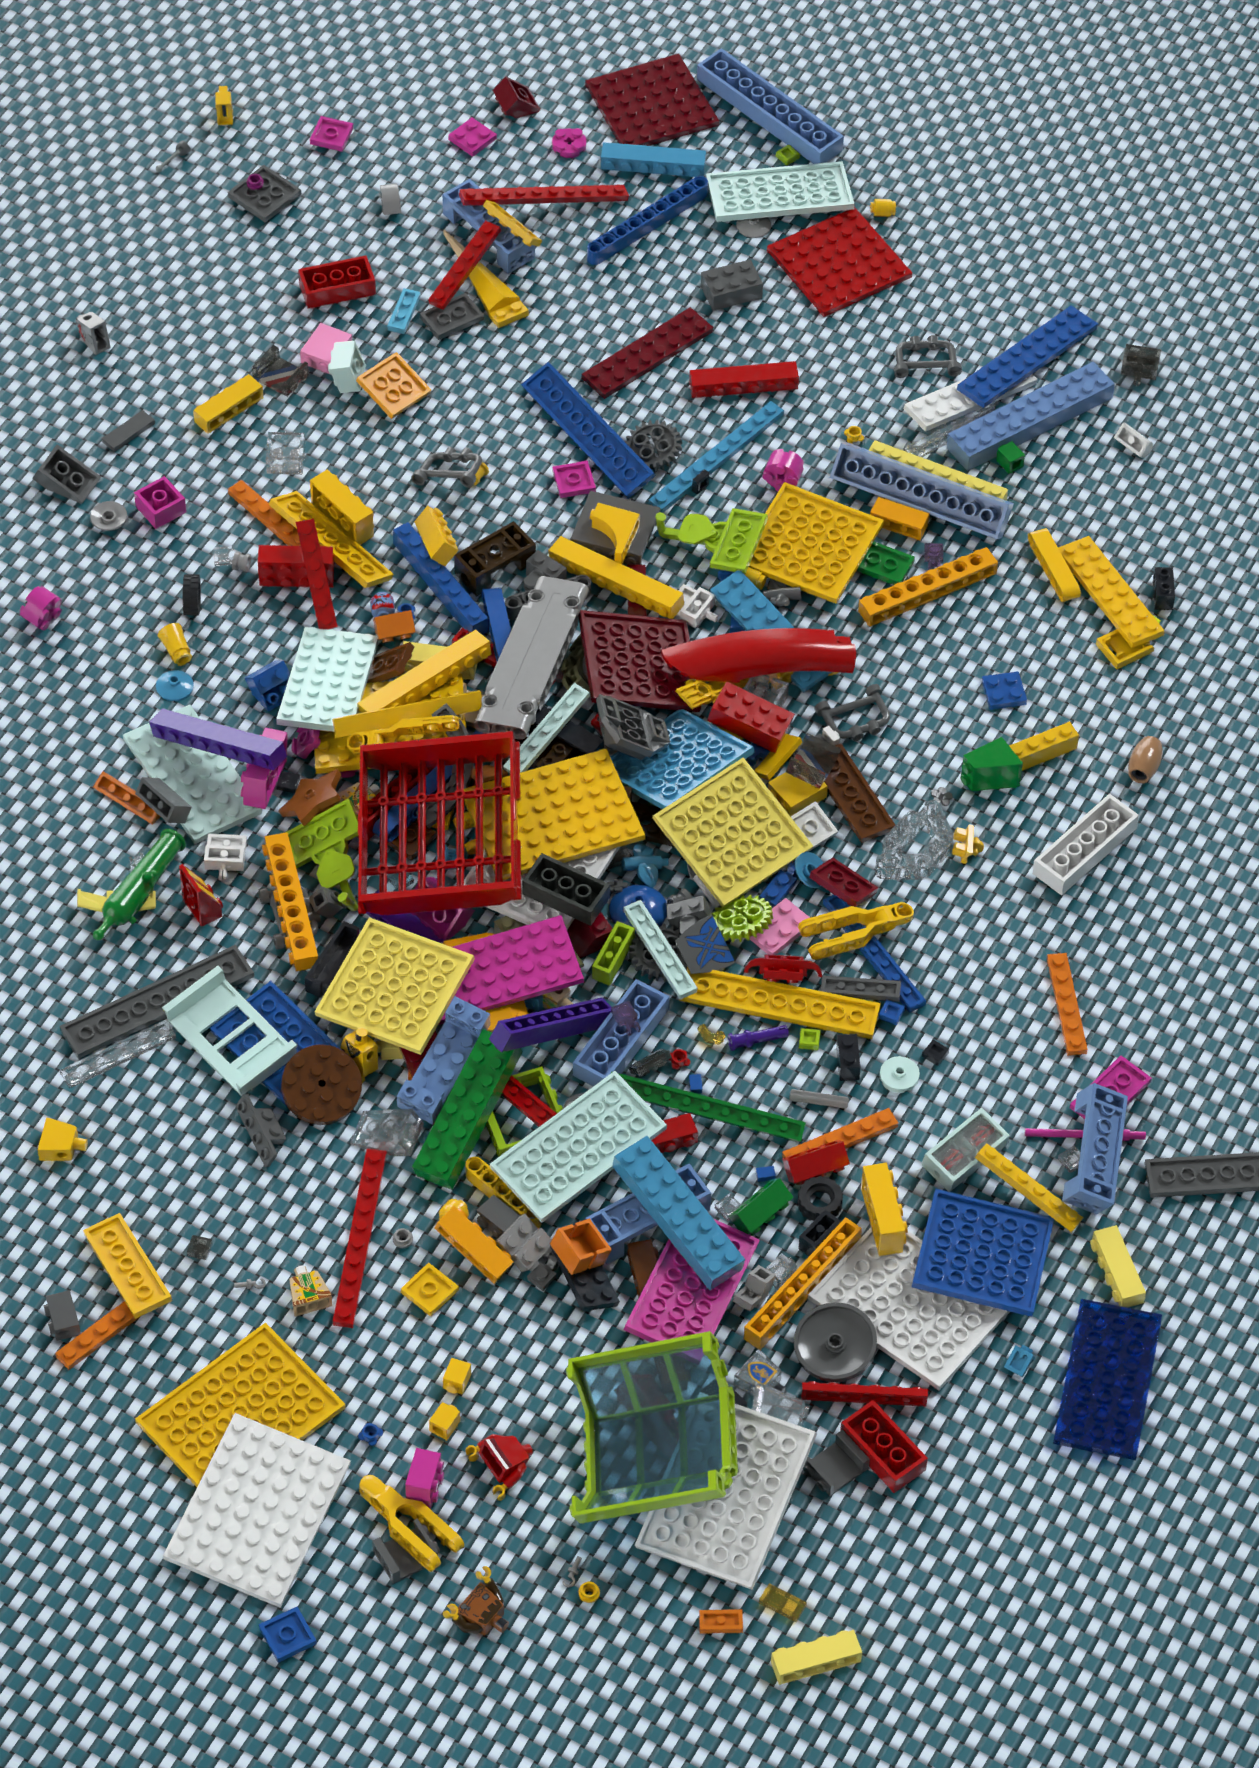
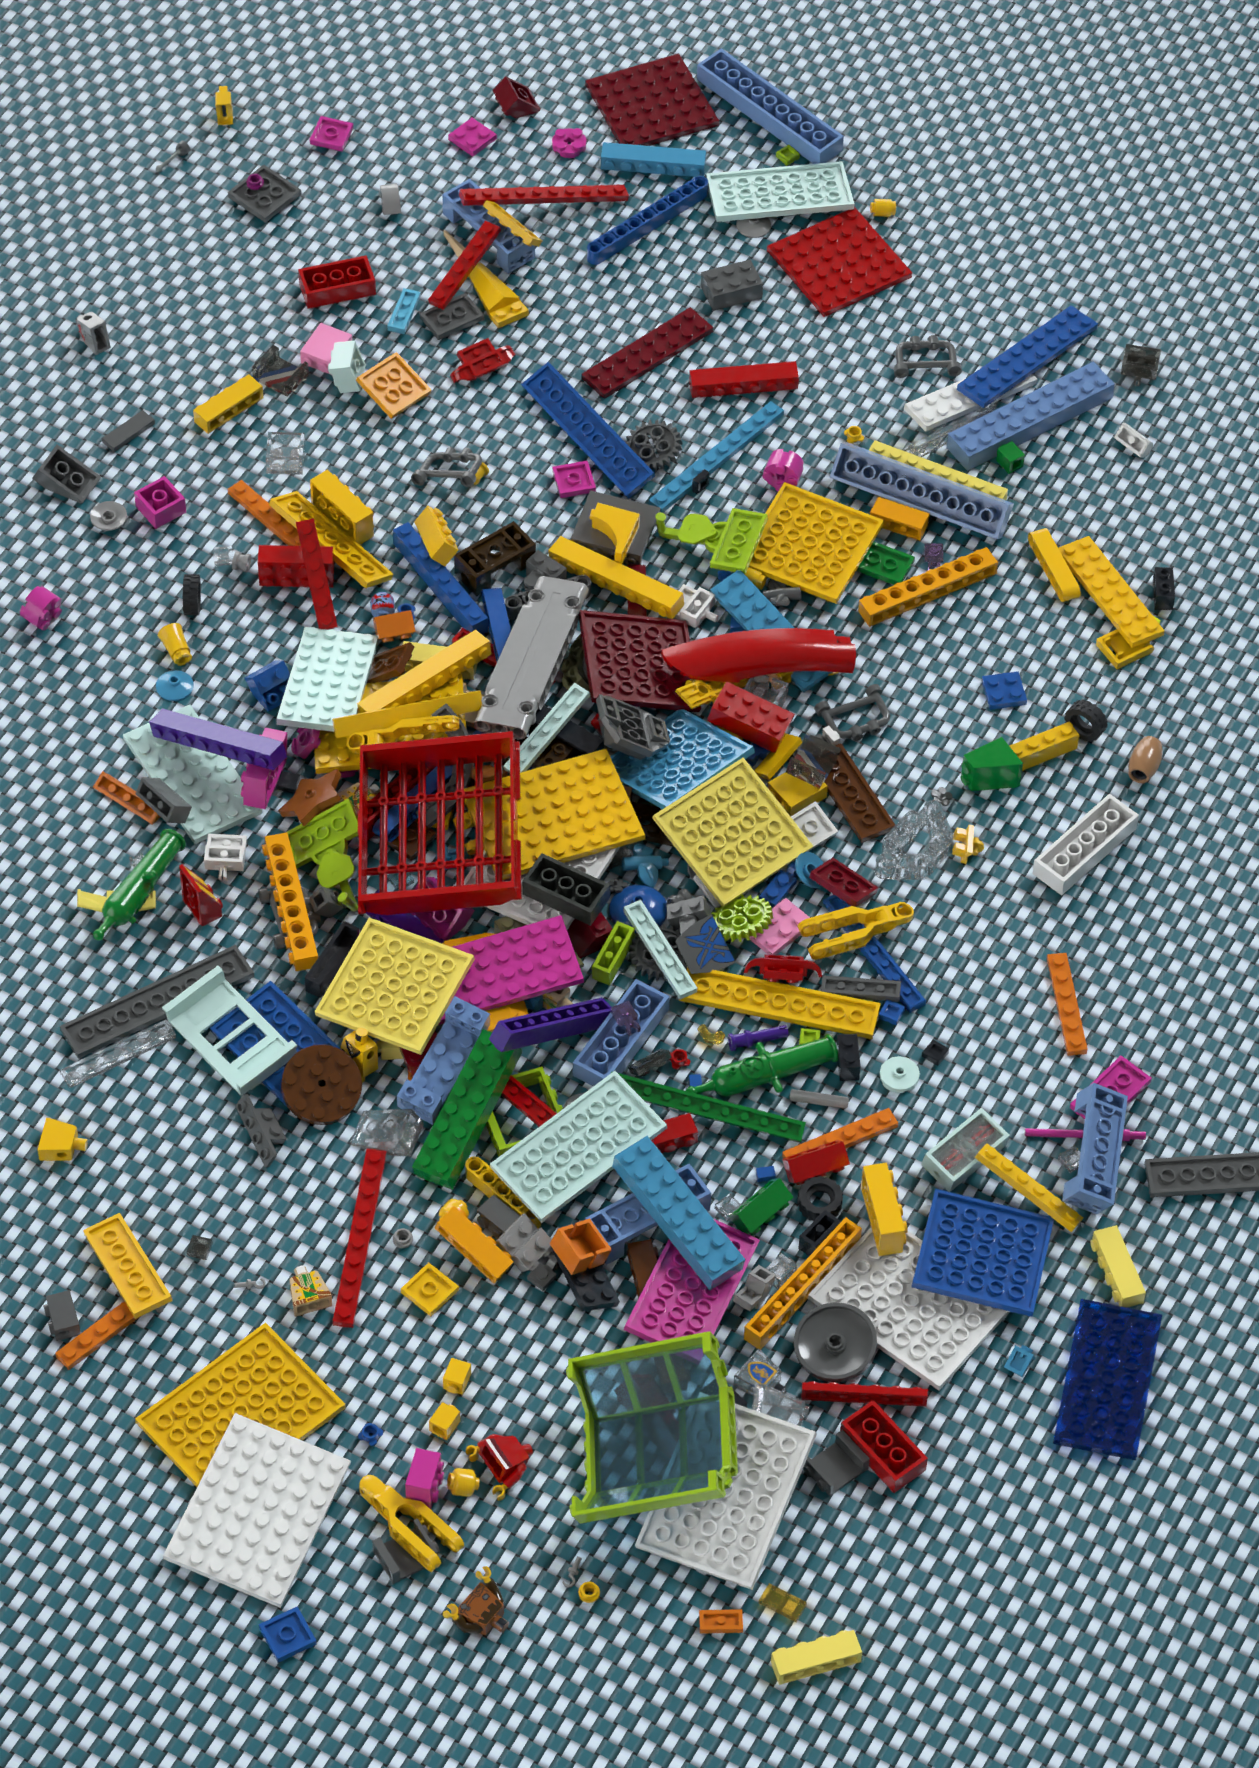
(462, 1482): none -> yellow head
(480, 360): none -> red plate
(768, 1067): none -> green piece
(1092, 714): none -> black tyre

